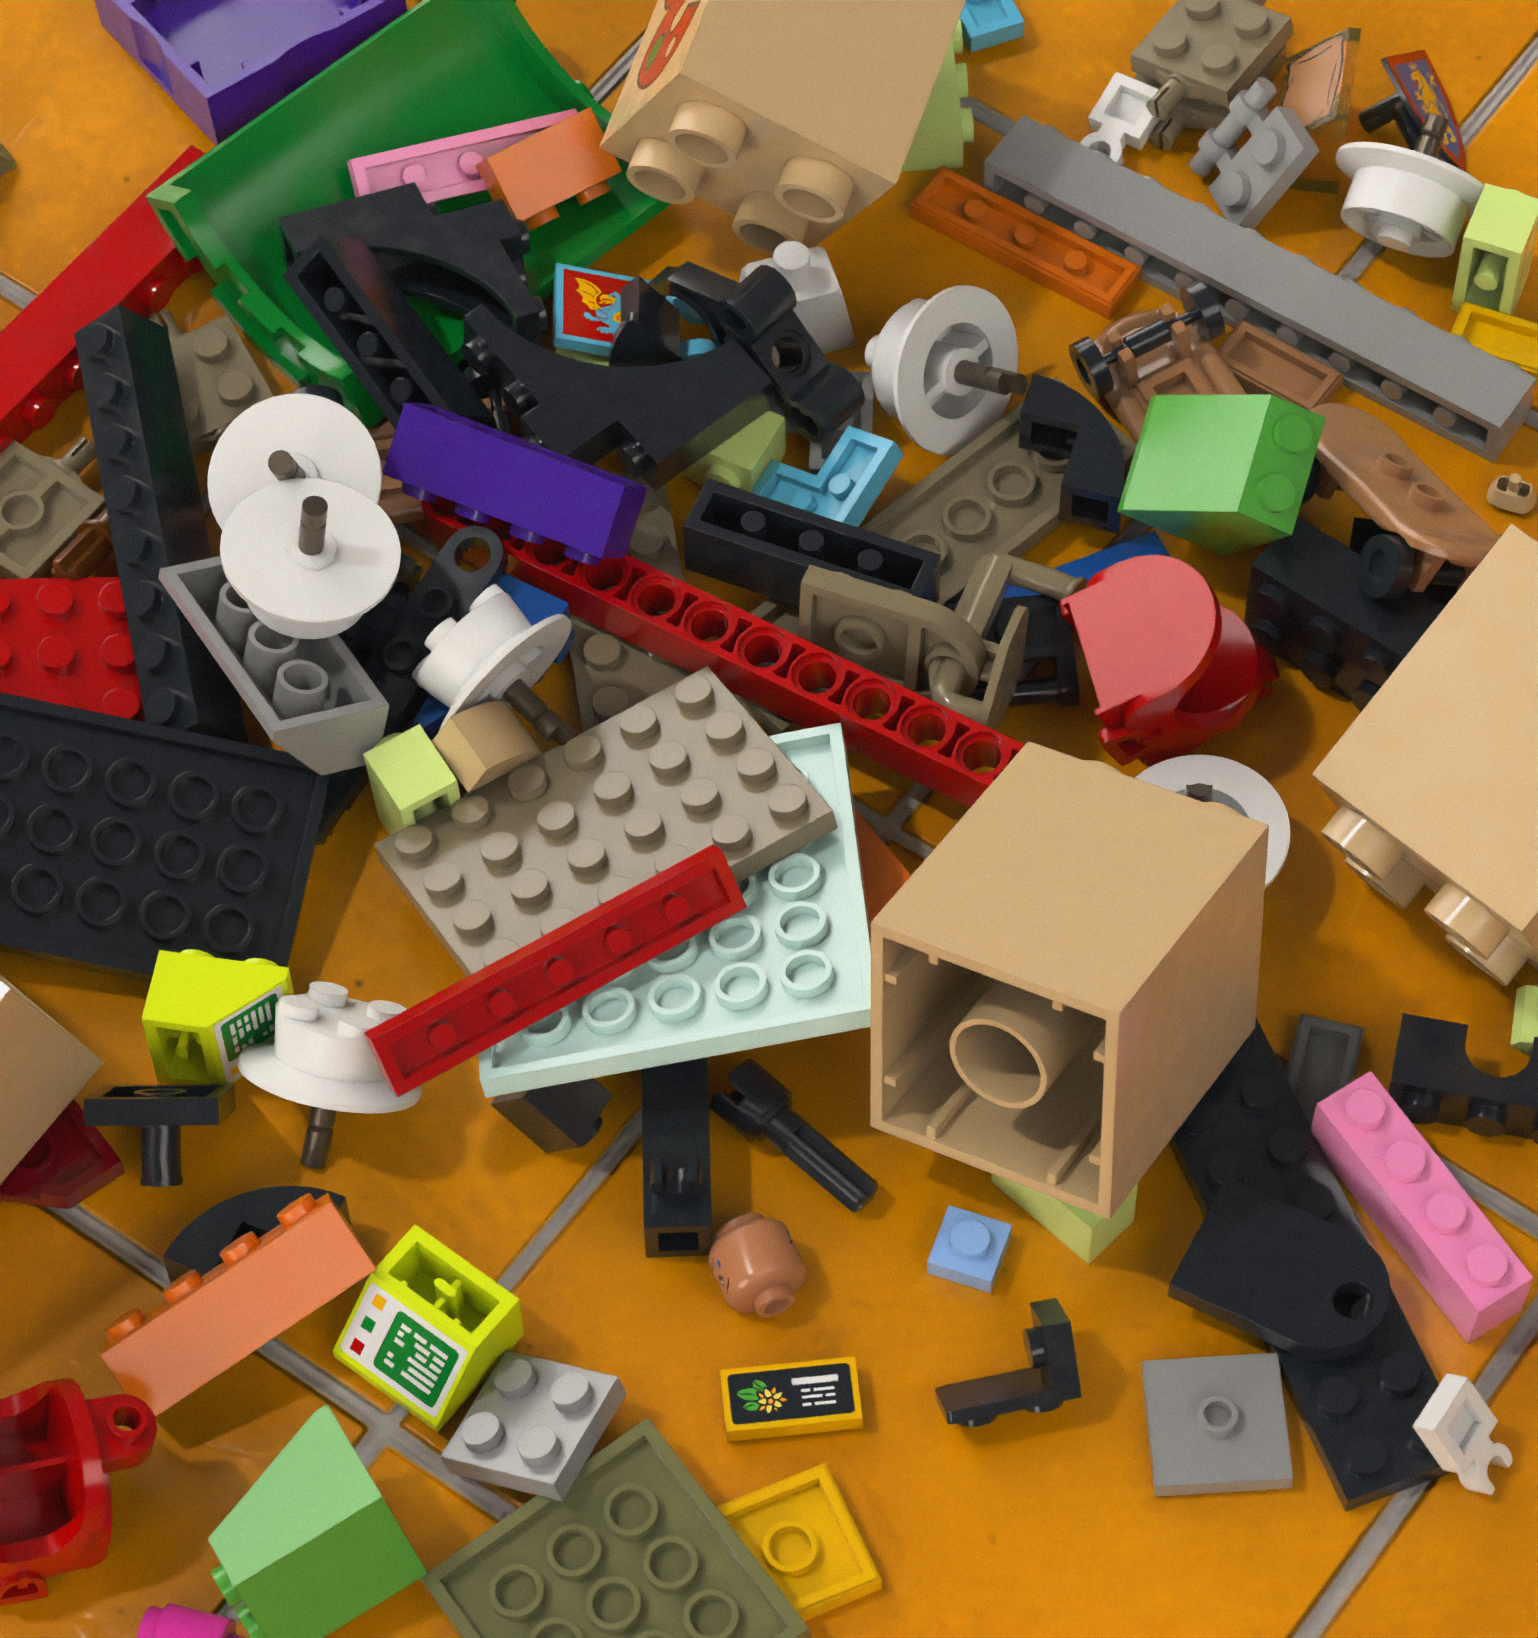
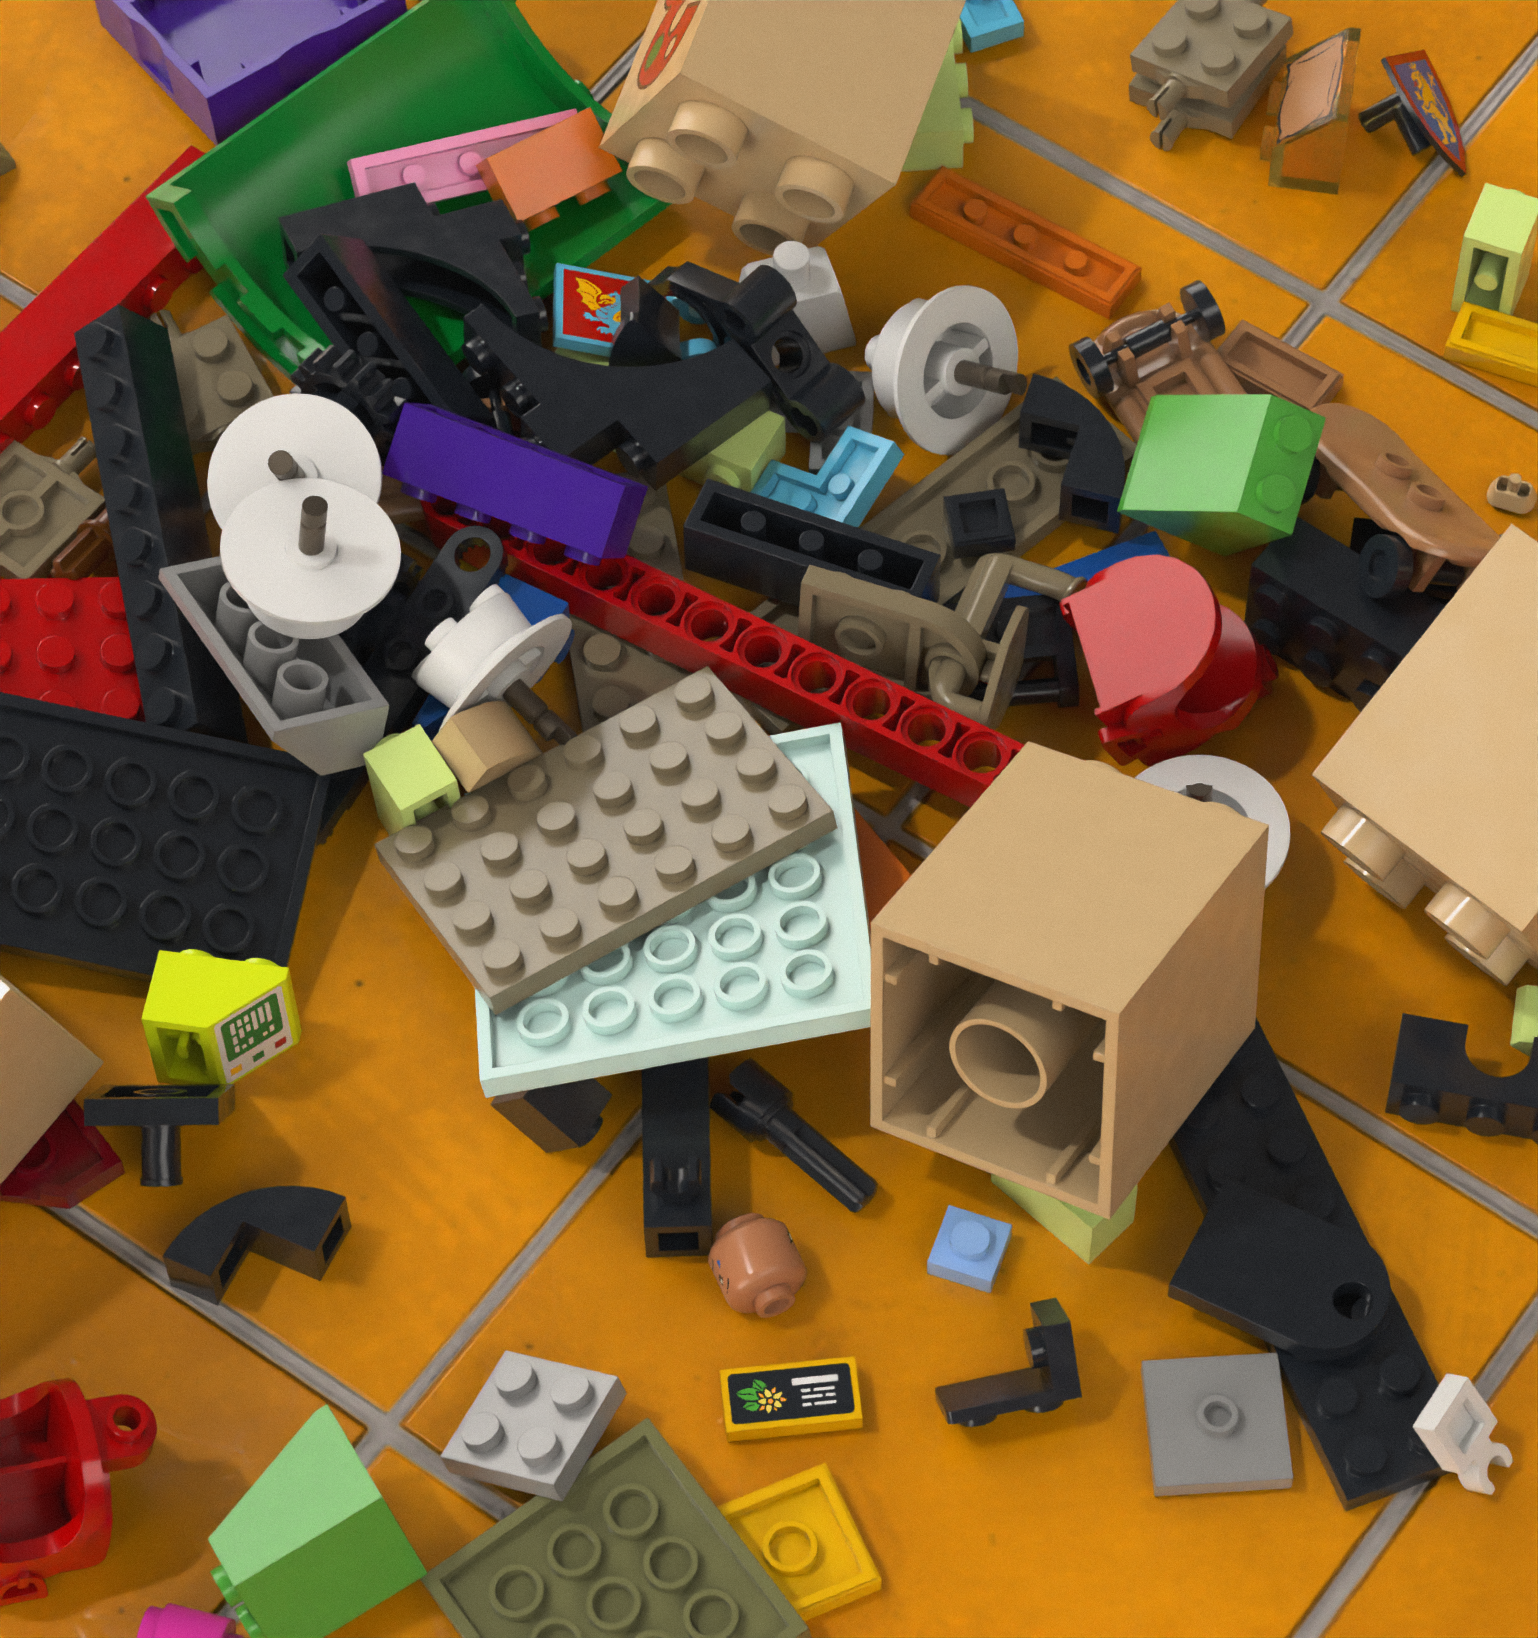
(237, 1305): orange brick -> none
(325, 1061): white piece -> none
(356, 388): none -> black gear
(428, 1328): neon yellow slope -> none
(555, 970): red plate -> none
(979, 523): none -> black tile
(1121, 117): white plate -> none
(1264, 166): light grey plate -> none
(1322, 1060): dark grey tile -> none
(1376, 345): light grey brick -> none
(1408, 195): white piece -> none
(1420, 1207): bright pink brick -> none

